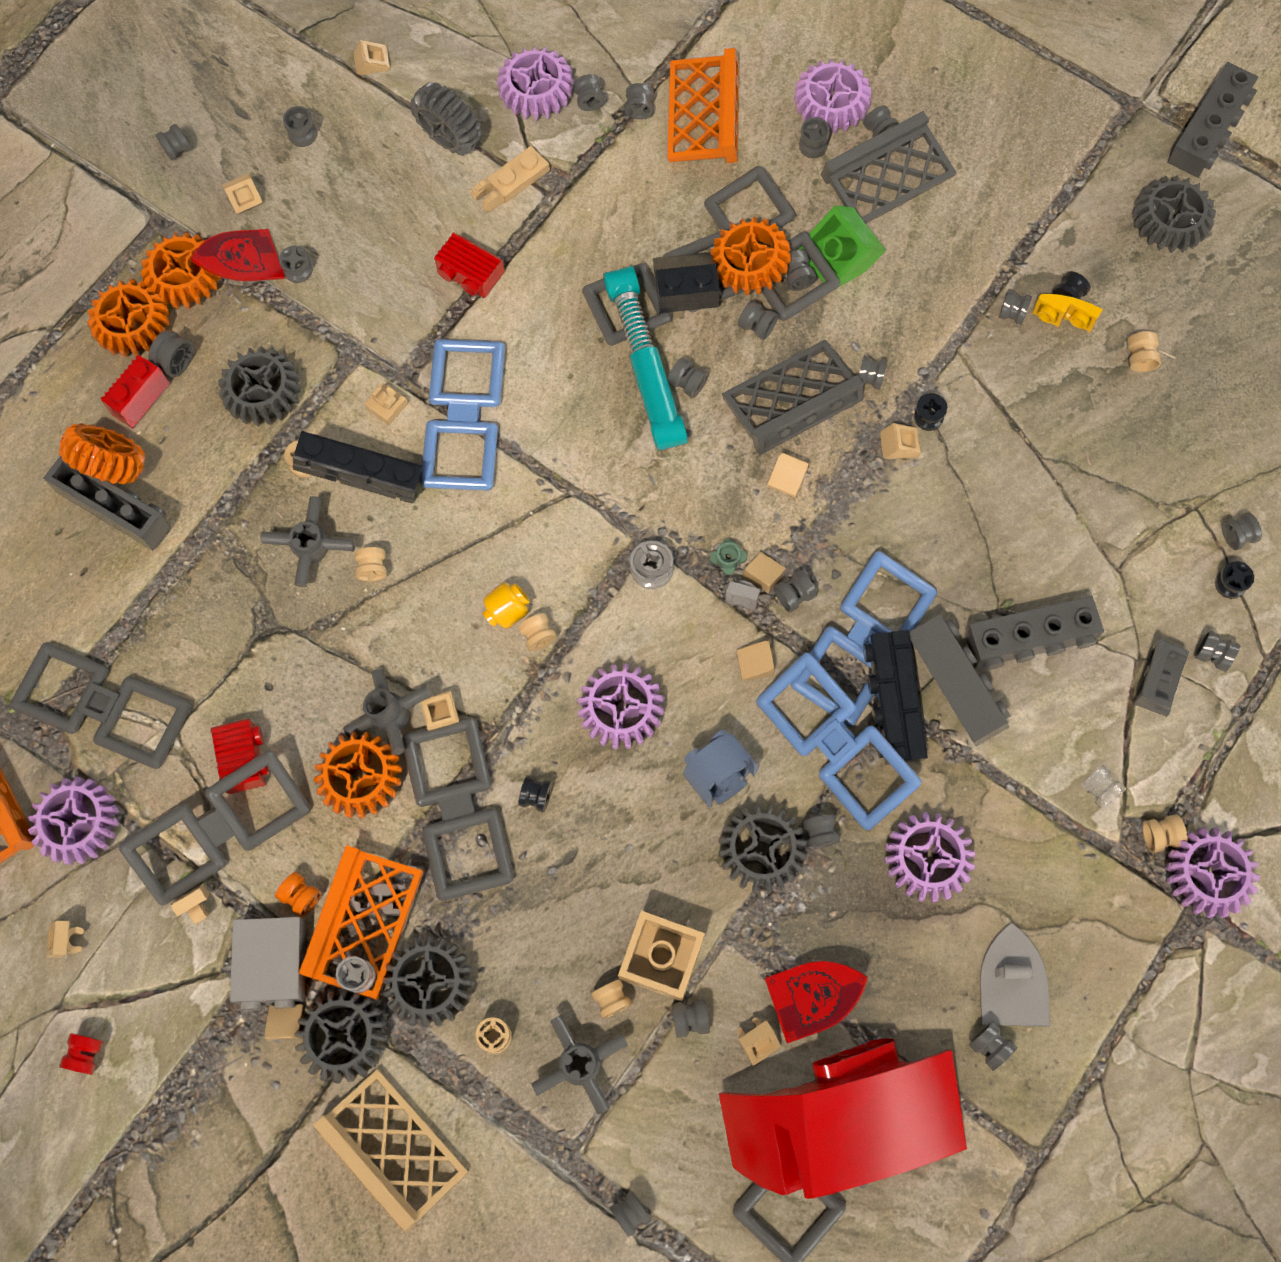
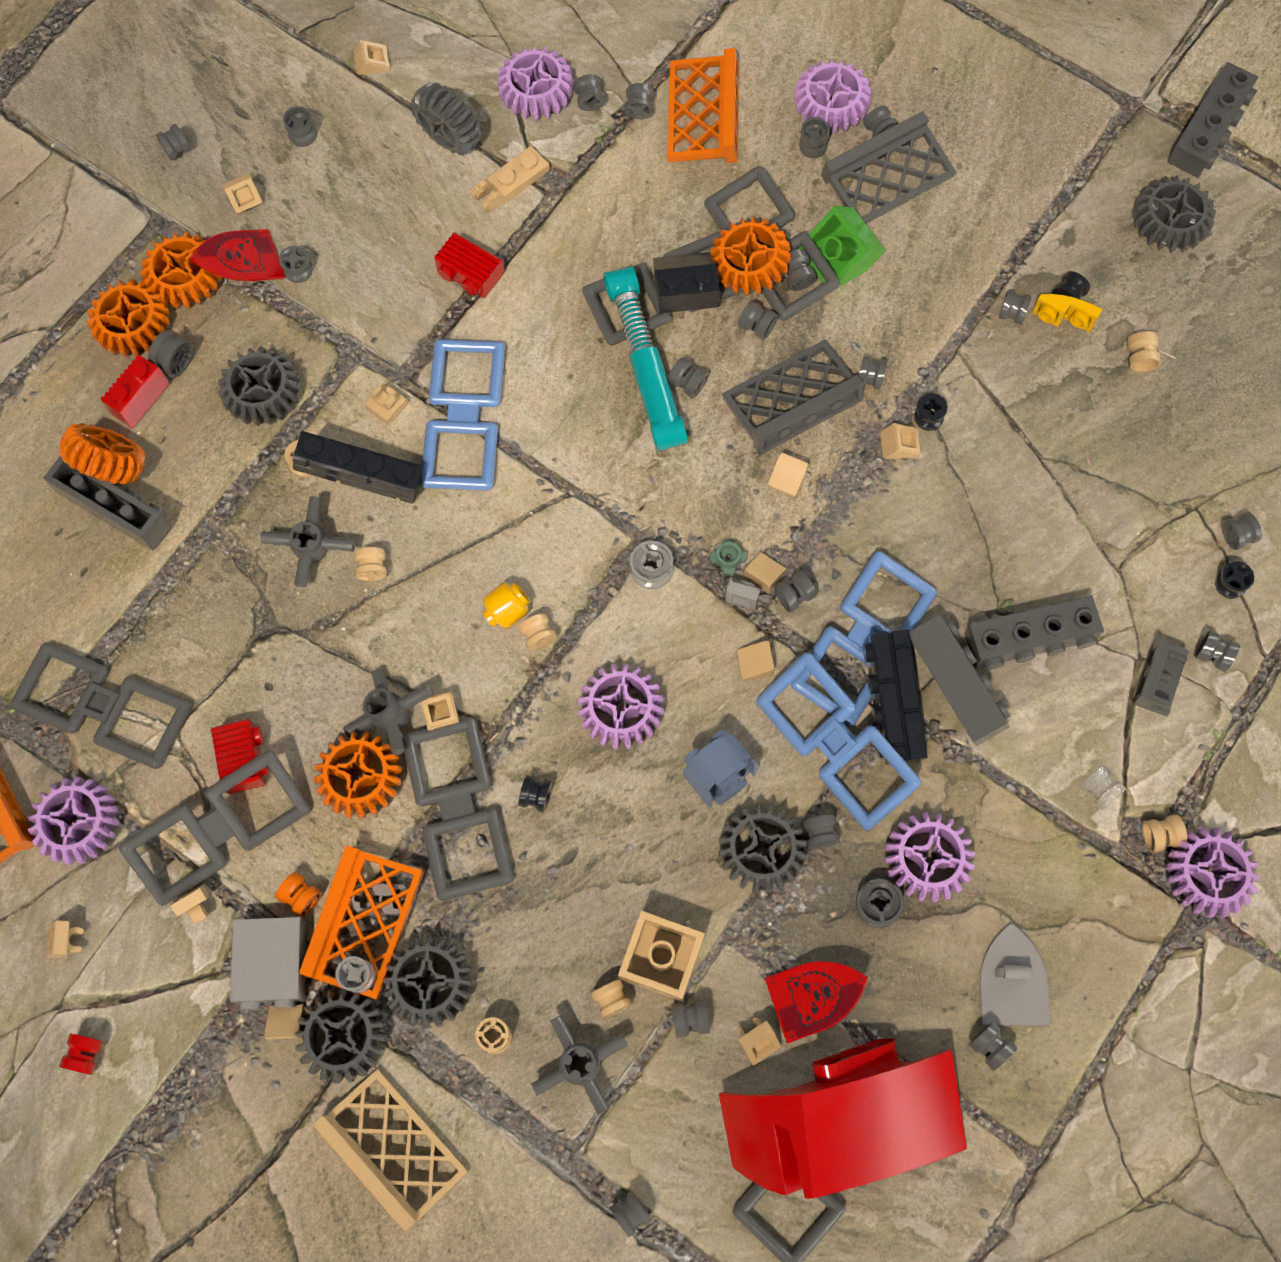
(870, 913): none -> dark grey wheel

